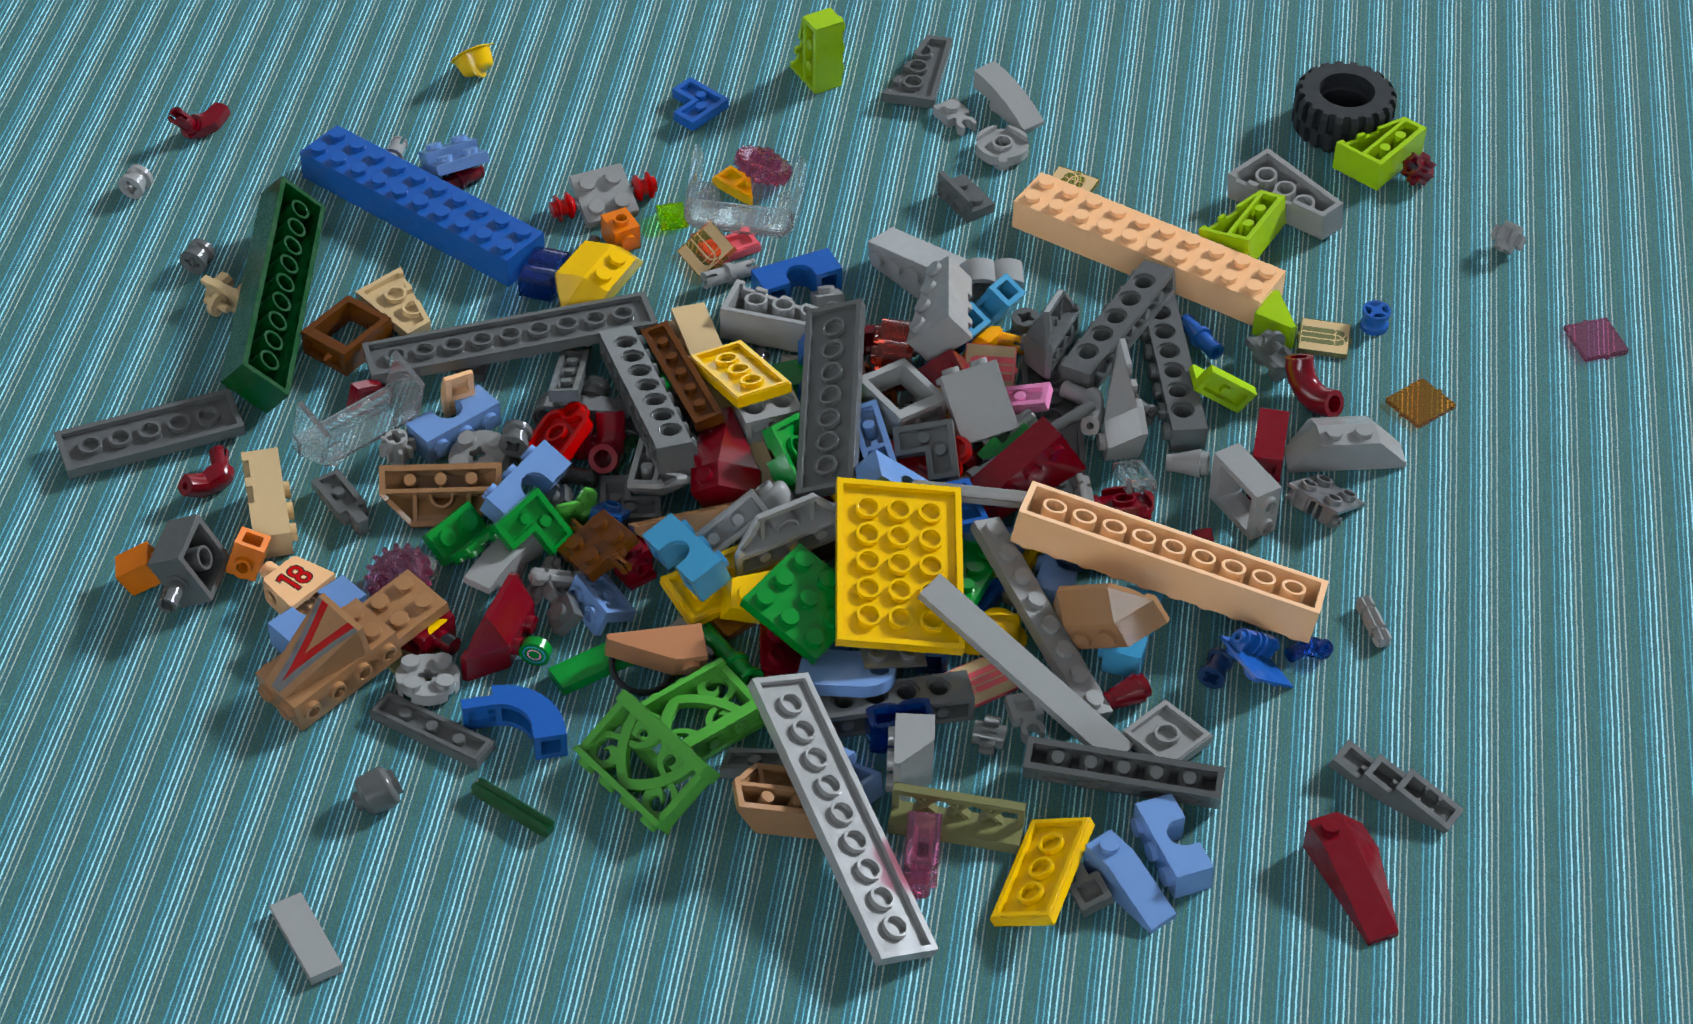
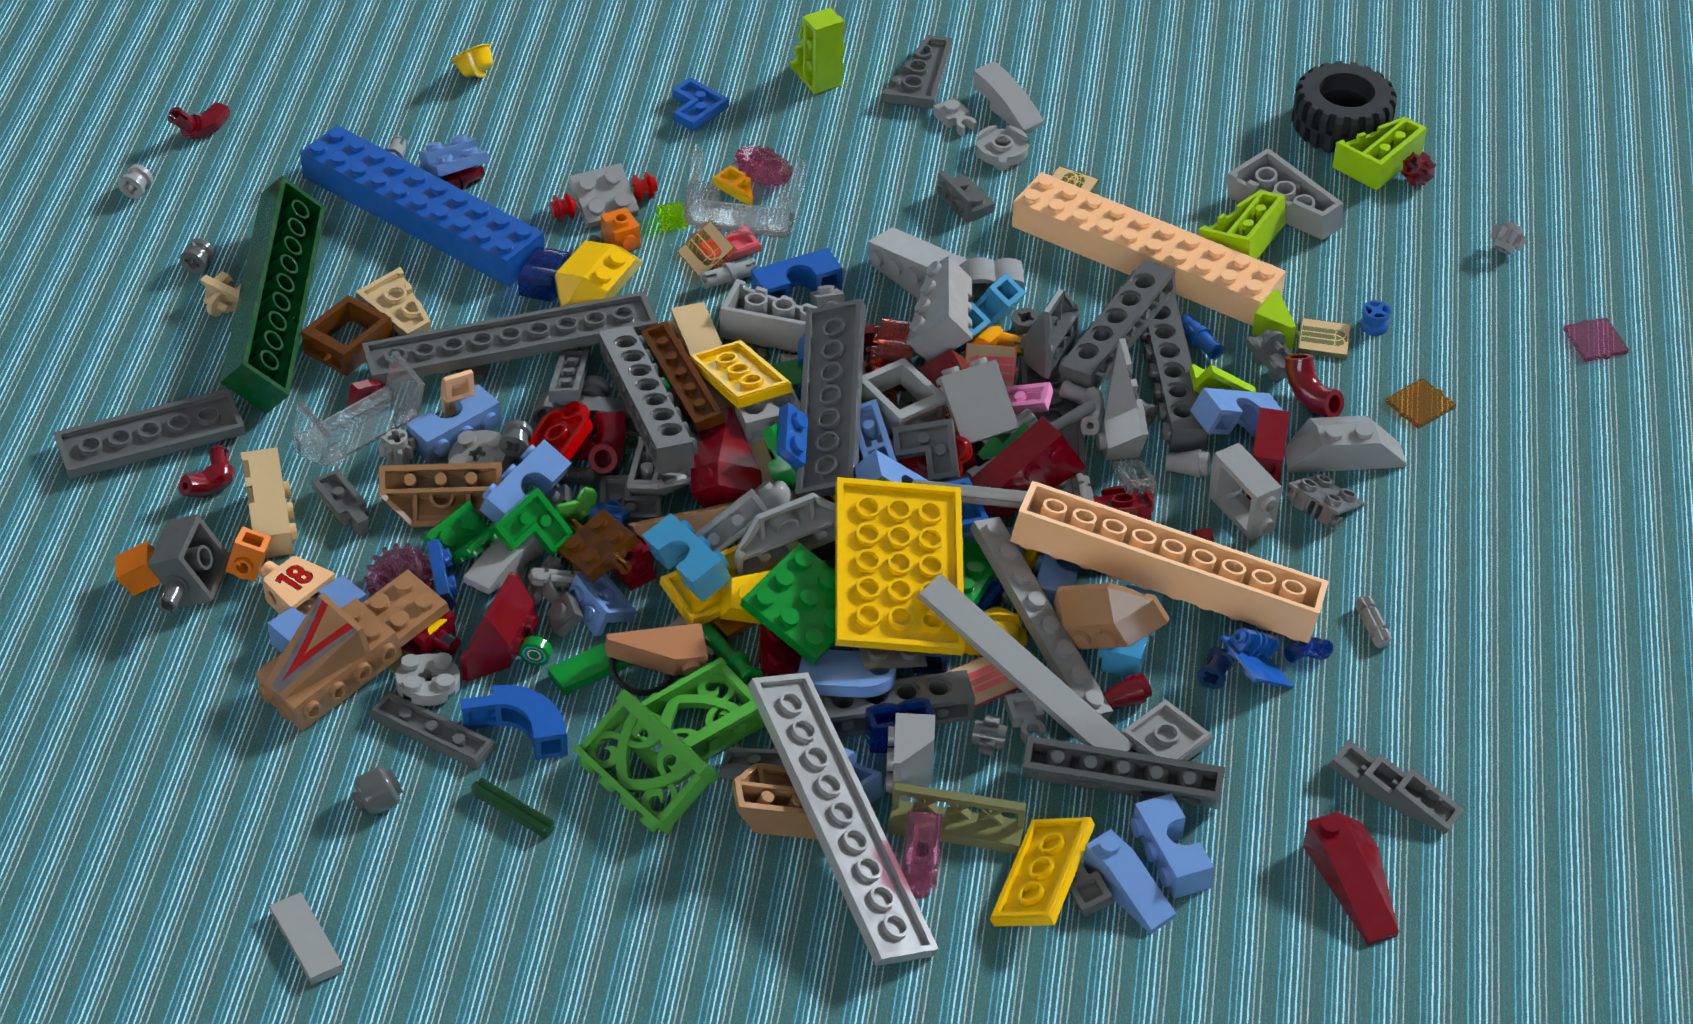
(440, 562): none -> blue plate
(792, 435): none -> blue plate
(1222, 408): none -> medium blue arch

